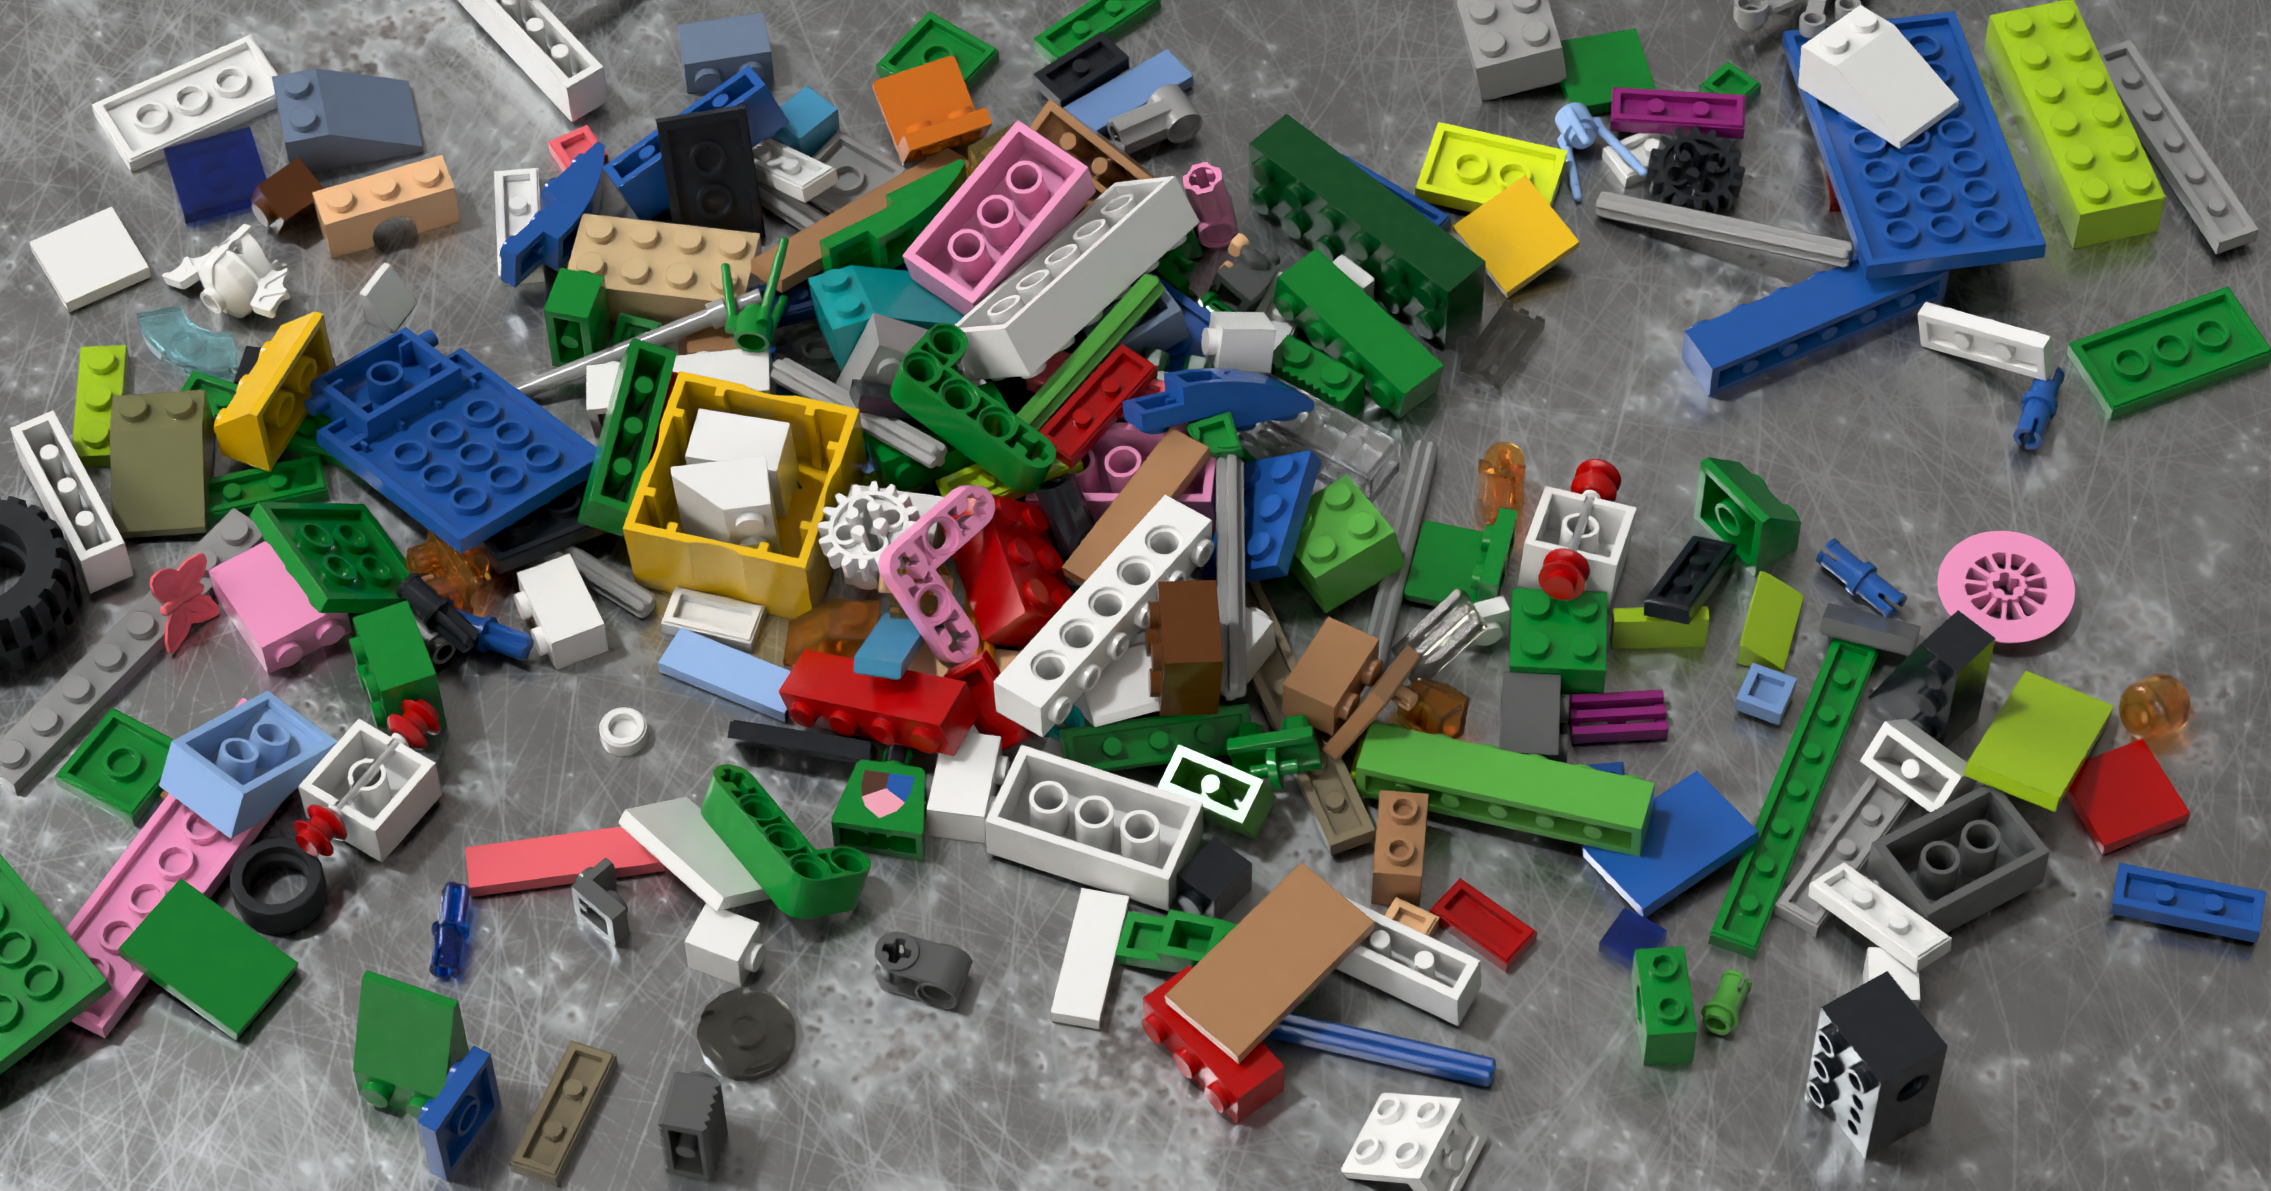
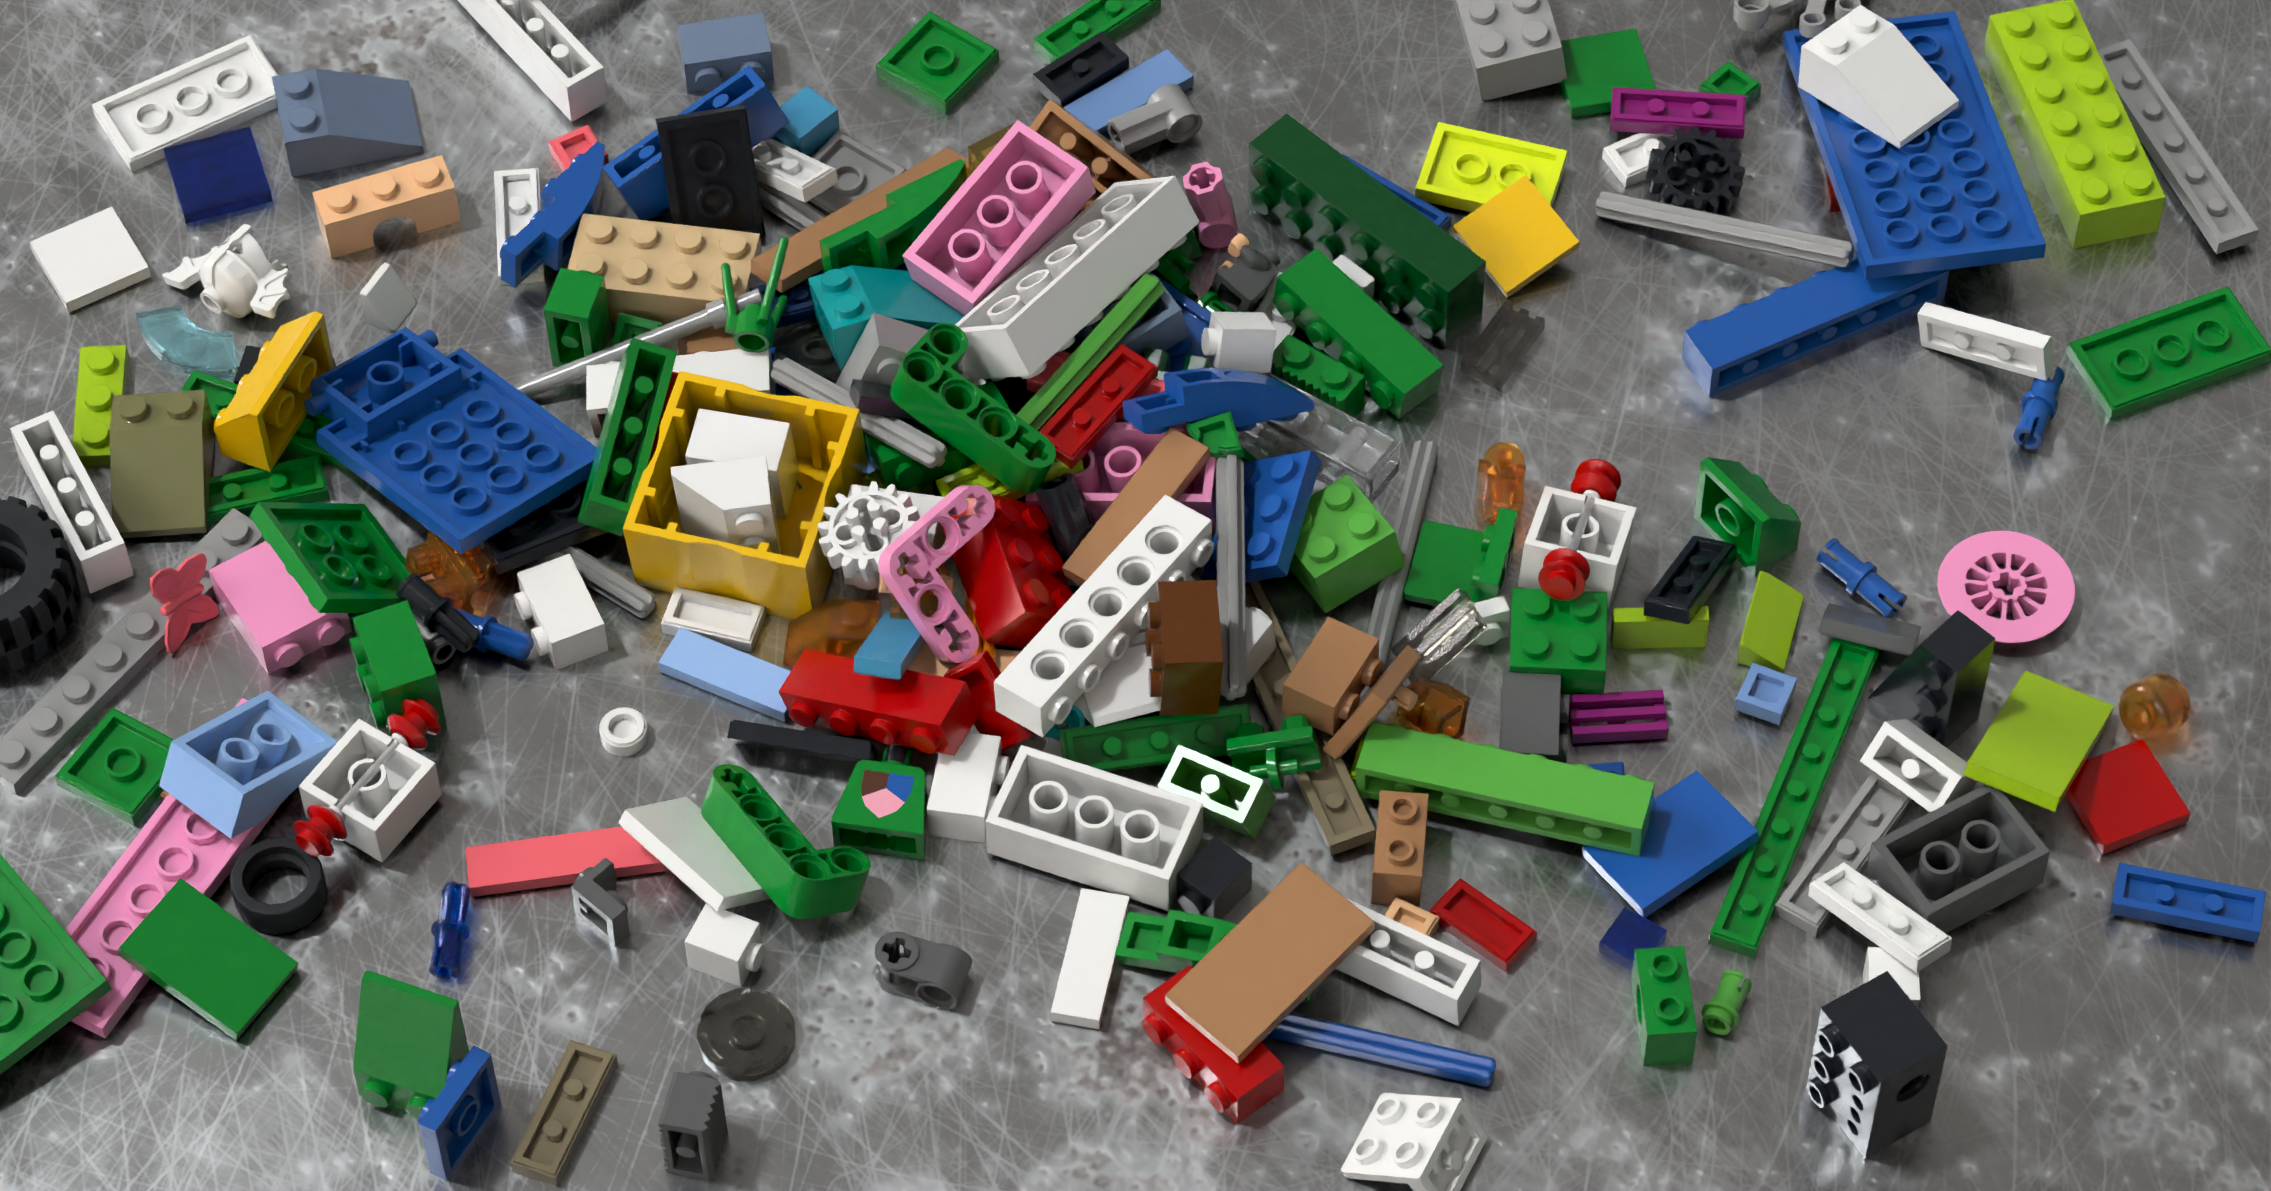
(285, 196): reddish brown brick -> none
(929, 110): orange bracket -> none
(1579, 131): light blue plant -> none

